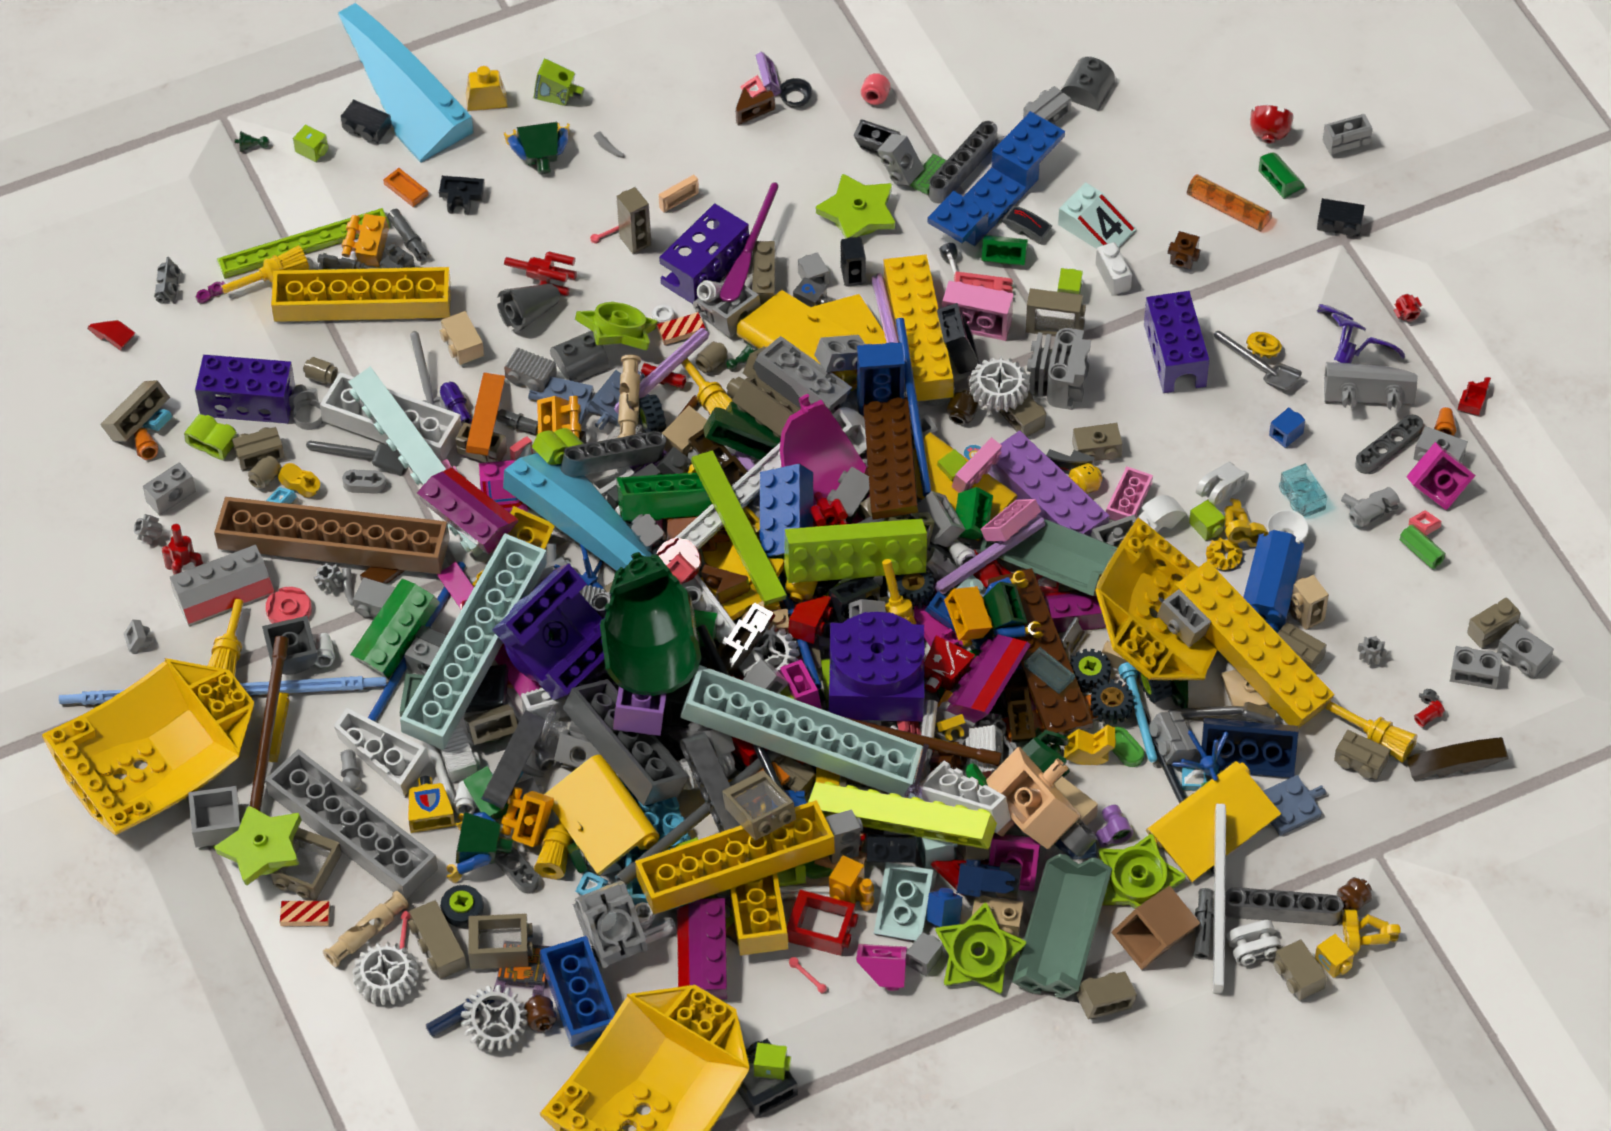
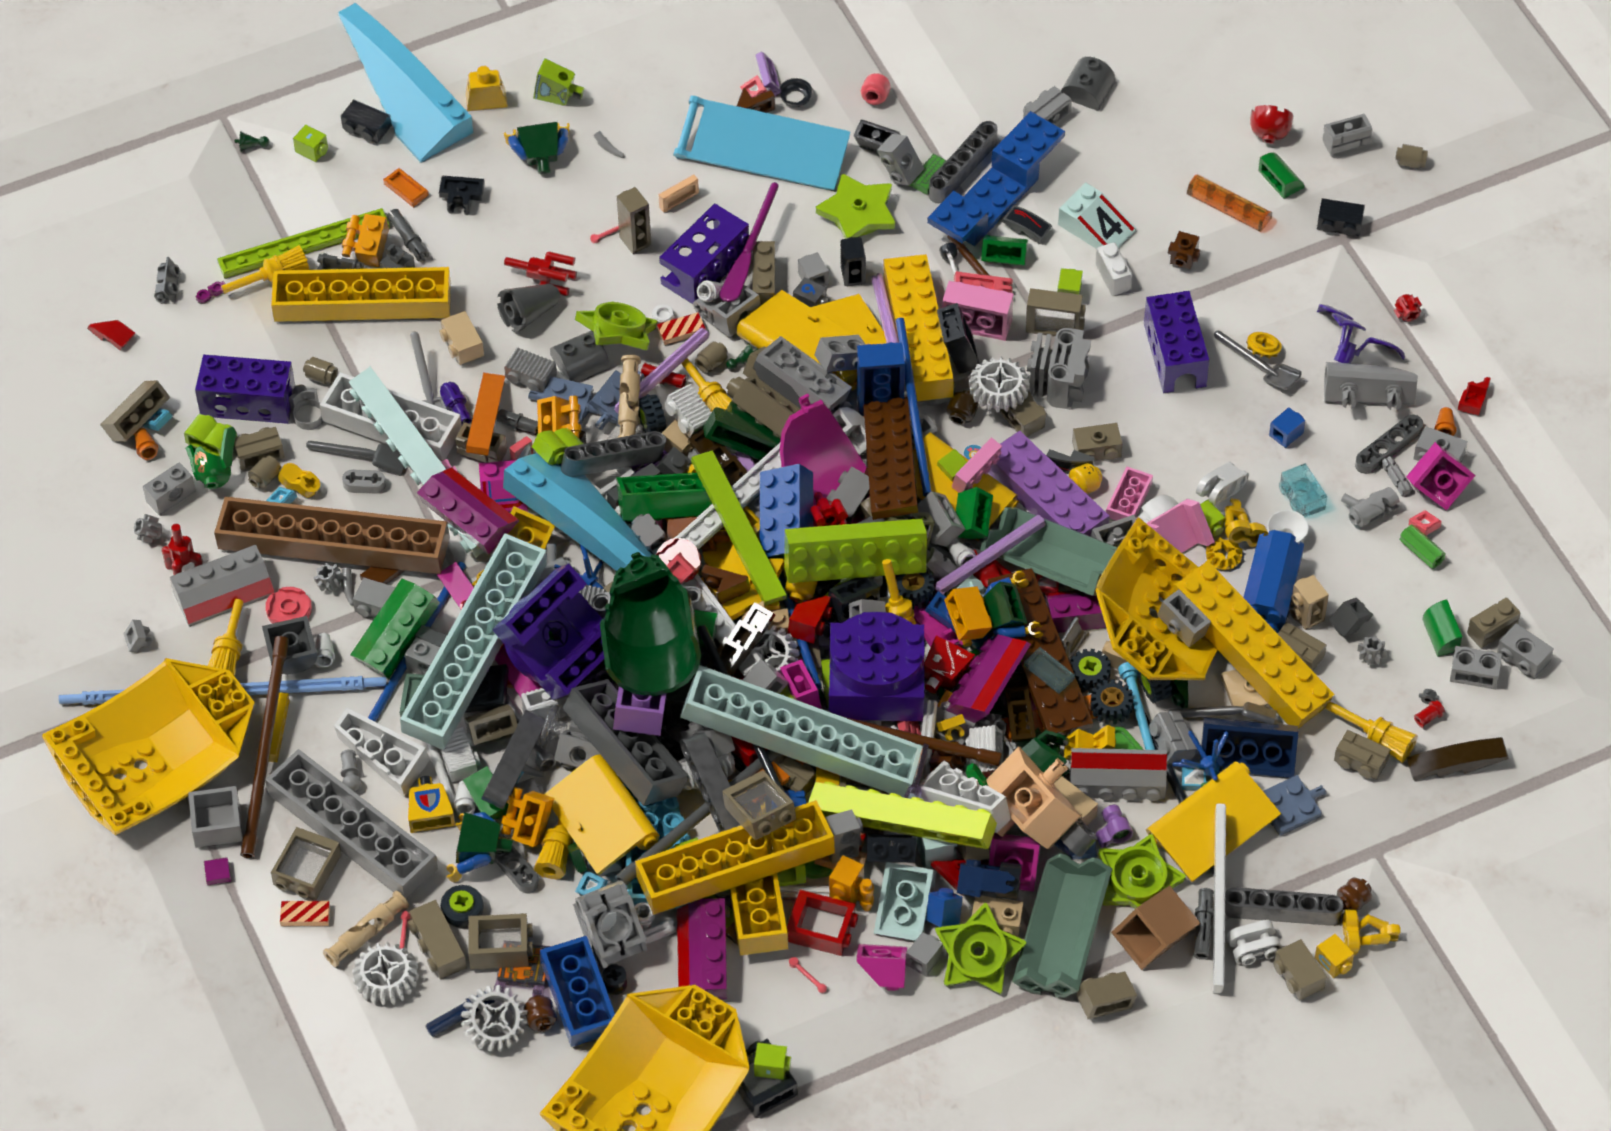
(212, 469): none -> green piece
(217, 871): none -> magenta tile
(261, 844): lime plate -> none
(613, 985): none -> black wheel
(688, 410): none -> white brick
(764, 144): none -> medium azure flag
(969, 257): none -> reddish brown bar
(1011, 520): bright pink piece -> none
(1119, 773): none -> light grey slope
(1183, 526): none -> bright pink panel
(1350, 617): none -> dark grey brick
(1396, 476): none -> light grey axle
(1411, 156): none -> dark tan brick
(1442, 628): none -> green brick

